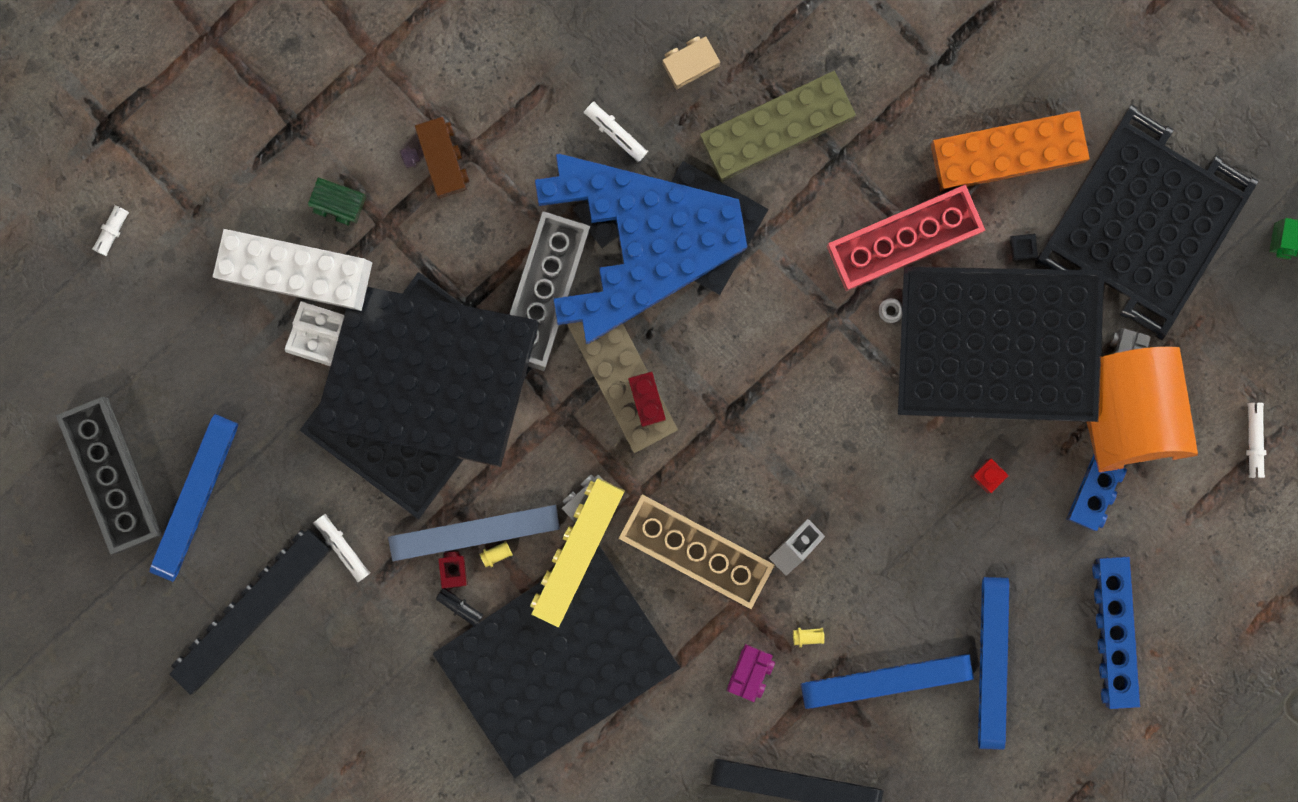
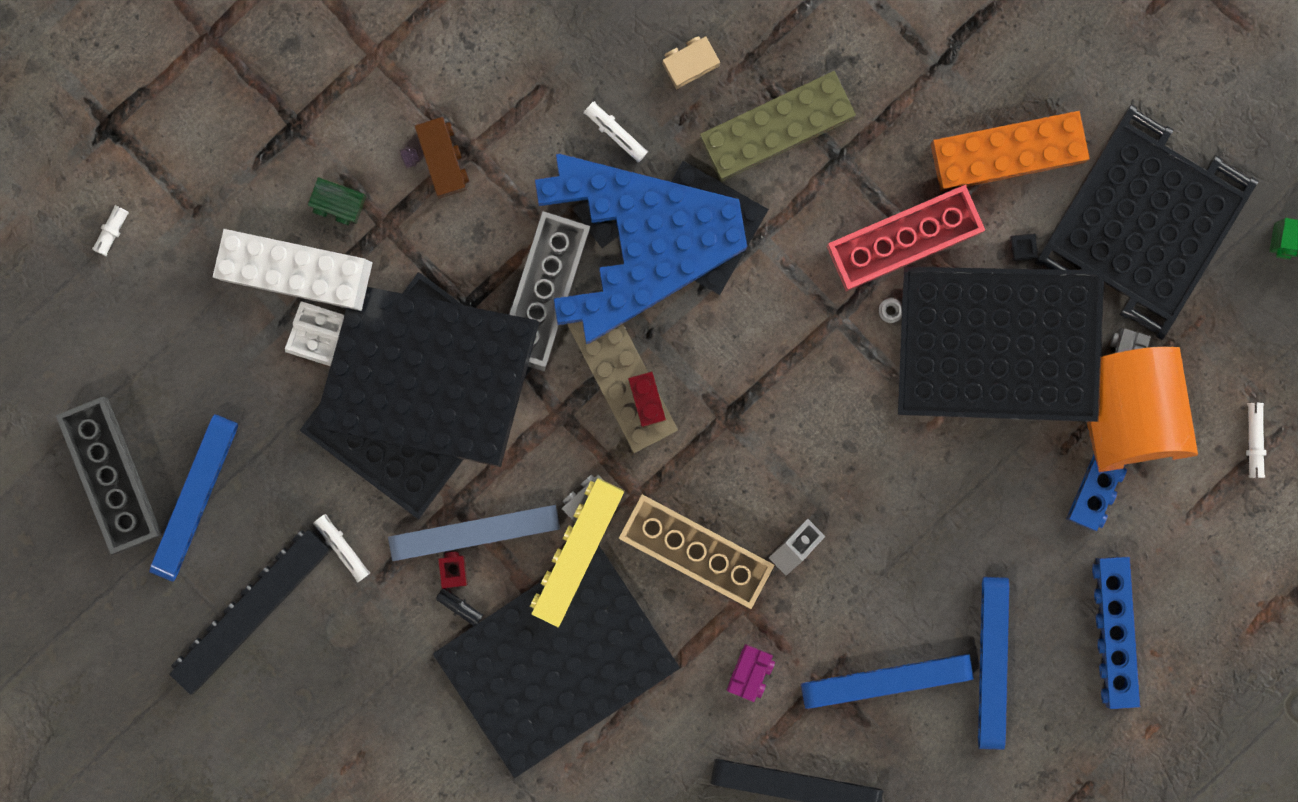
(495, 554): light yellow pin -> none
(808, 636): light yellow pin -> none
(989, 475): red brick -> none

